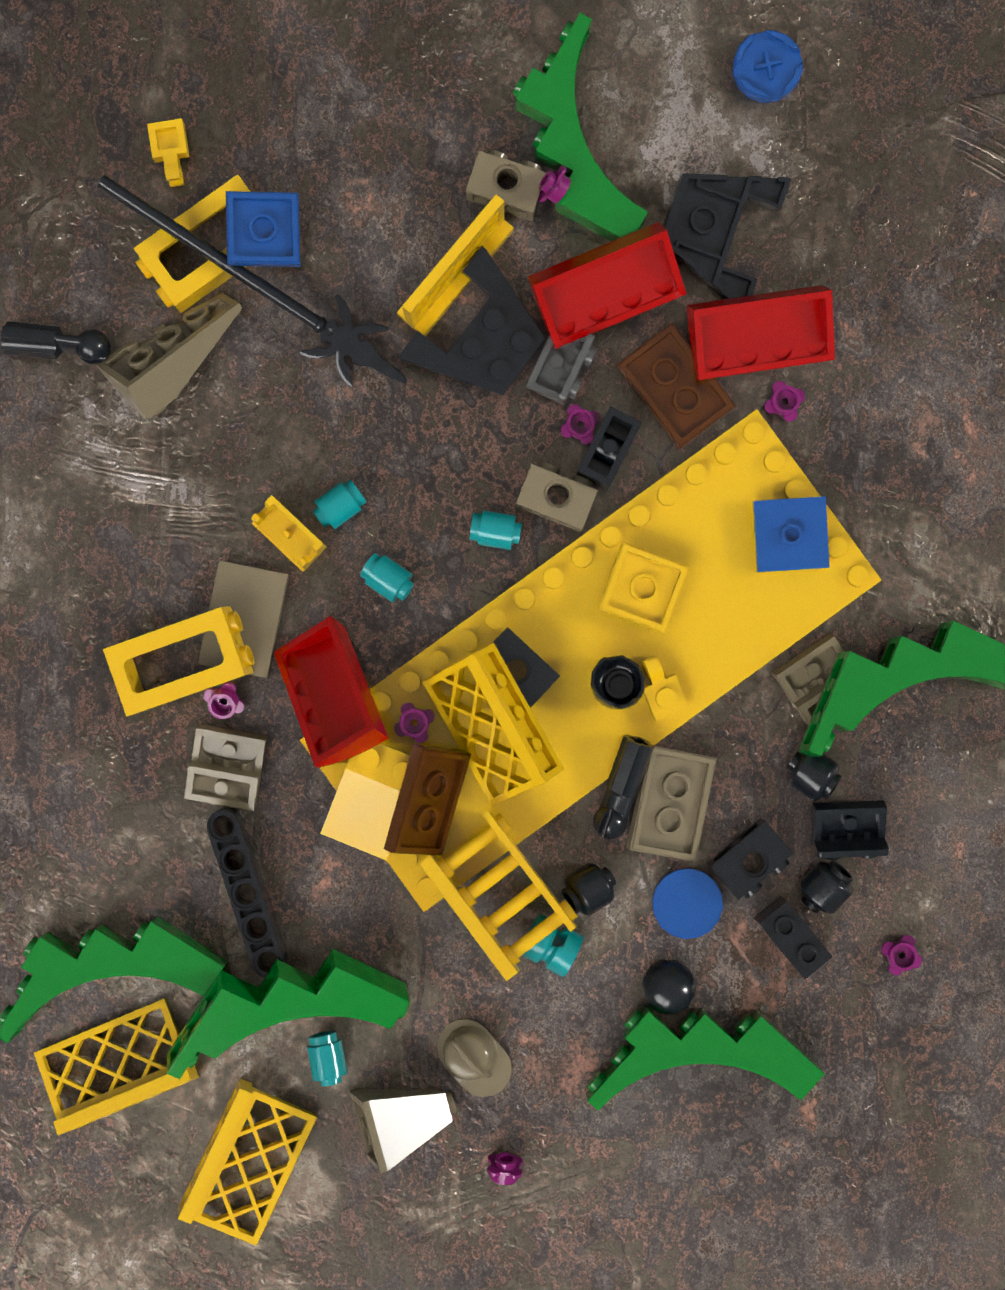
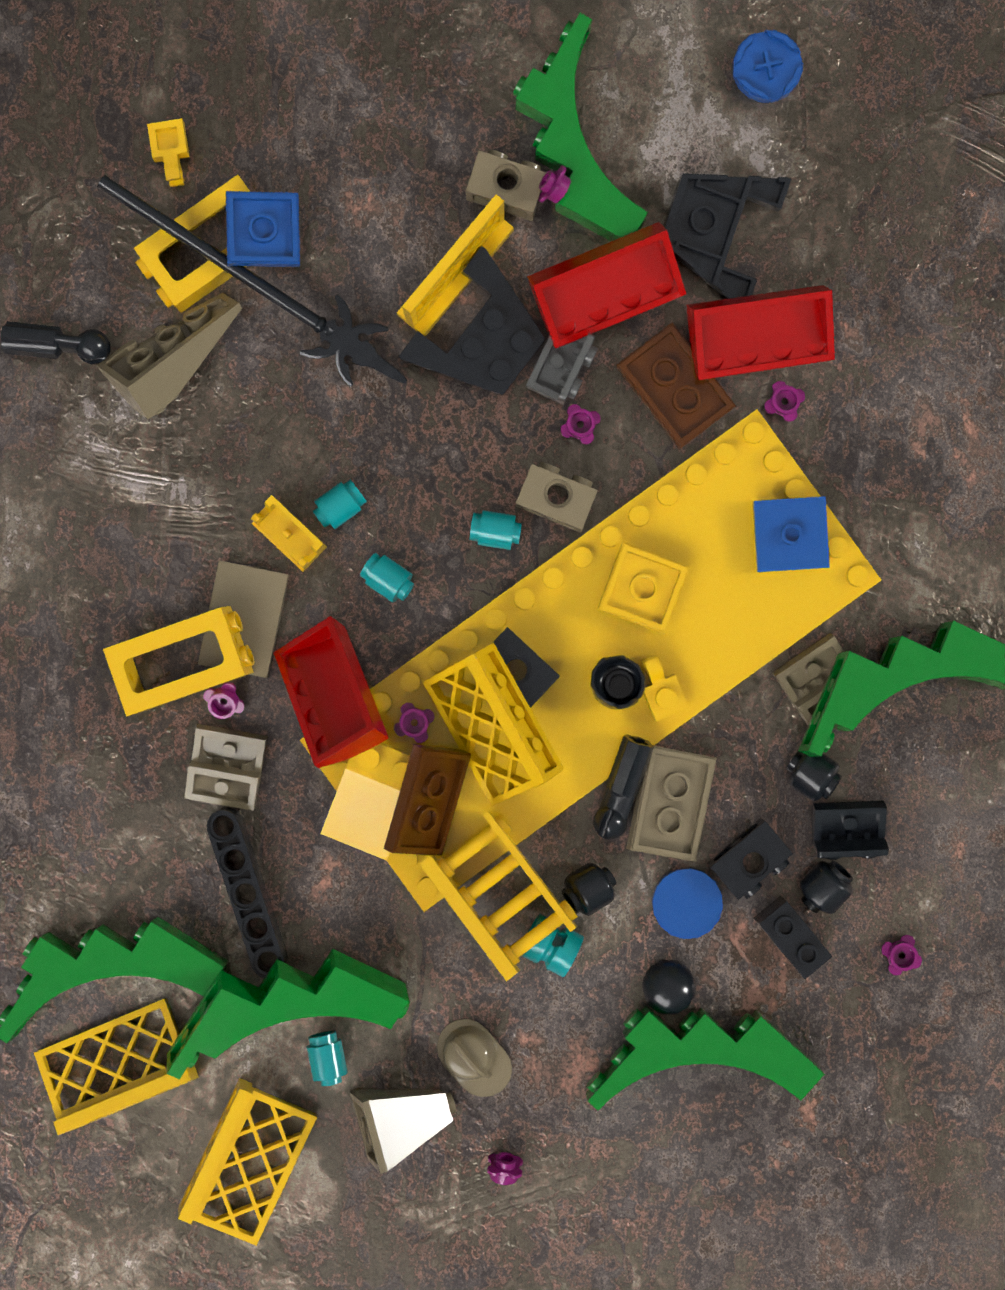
(608, 448): black brick -> none

